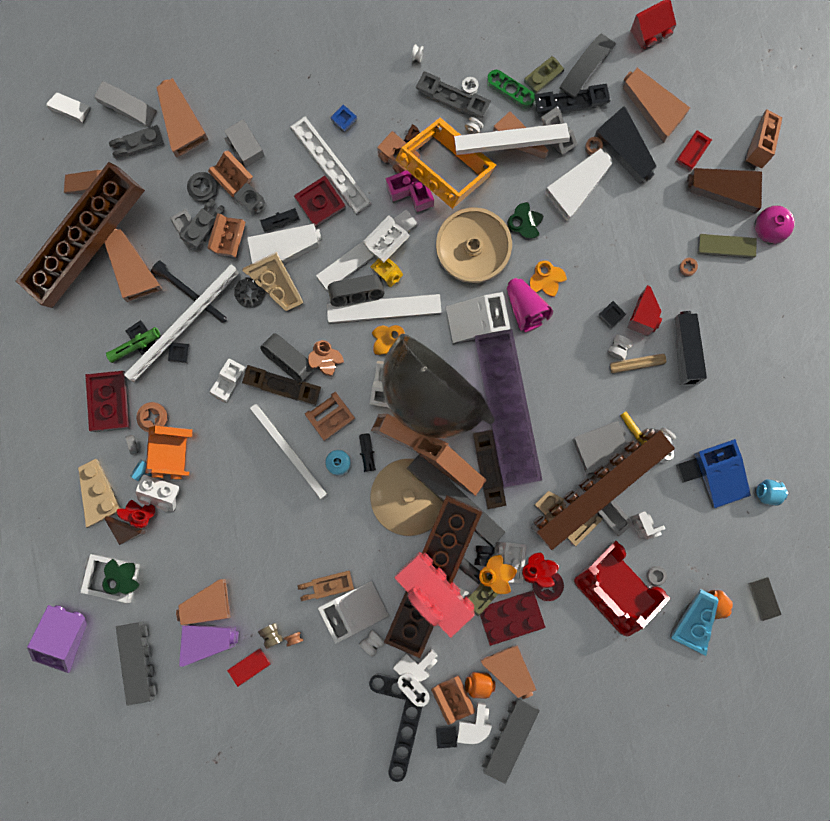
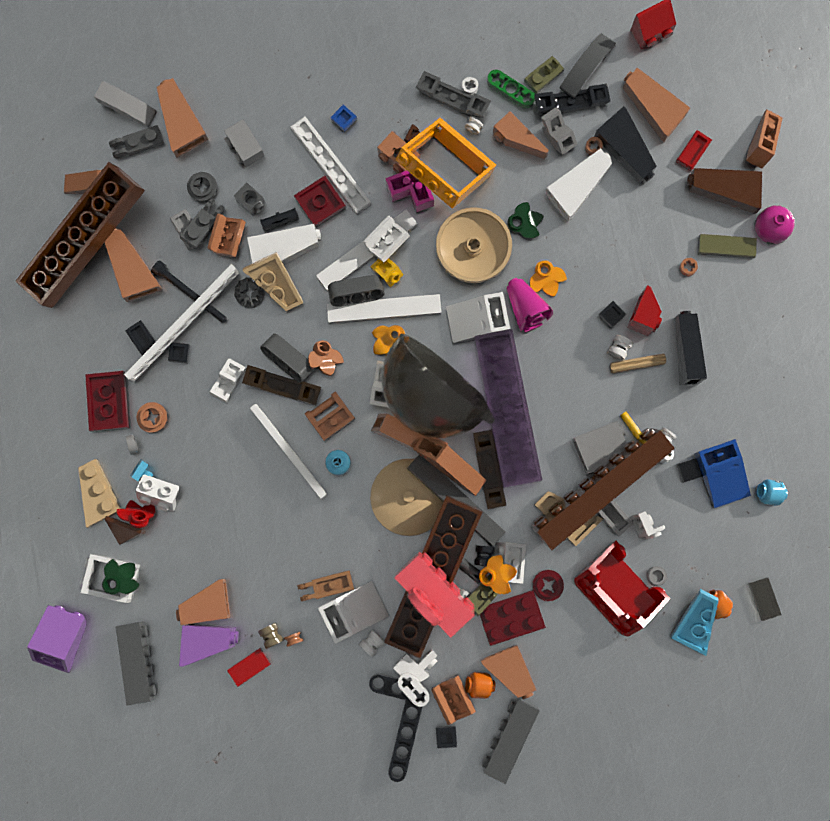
(68, 107): white slope -> none
(134, 344): bright green pin -> none
(167, 452): orange panel -> none
(230, 173): nougat bracket -> none
(367, 452): black axle -> none
(417, 53): white bush -> none
(476, 731): white brick -> none
(511, 139): white tile -> none
(543, 570): red plate -> none

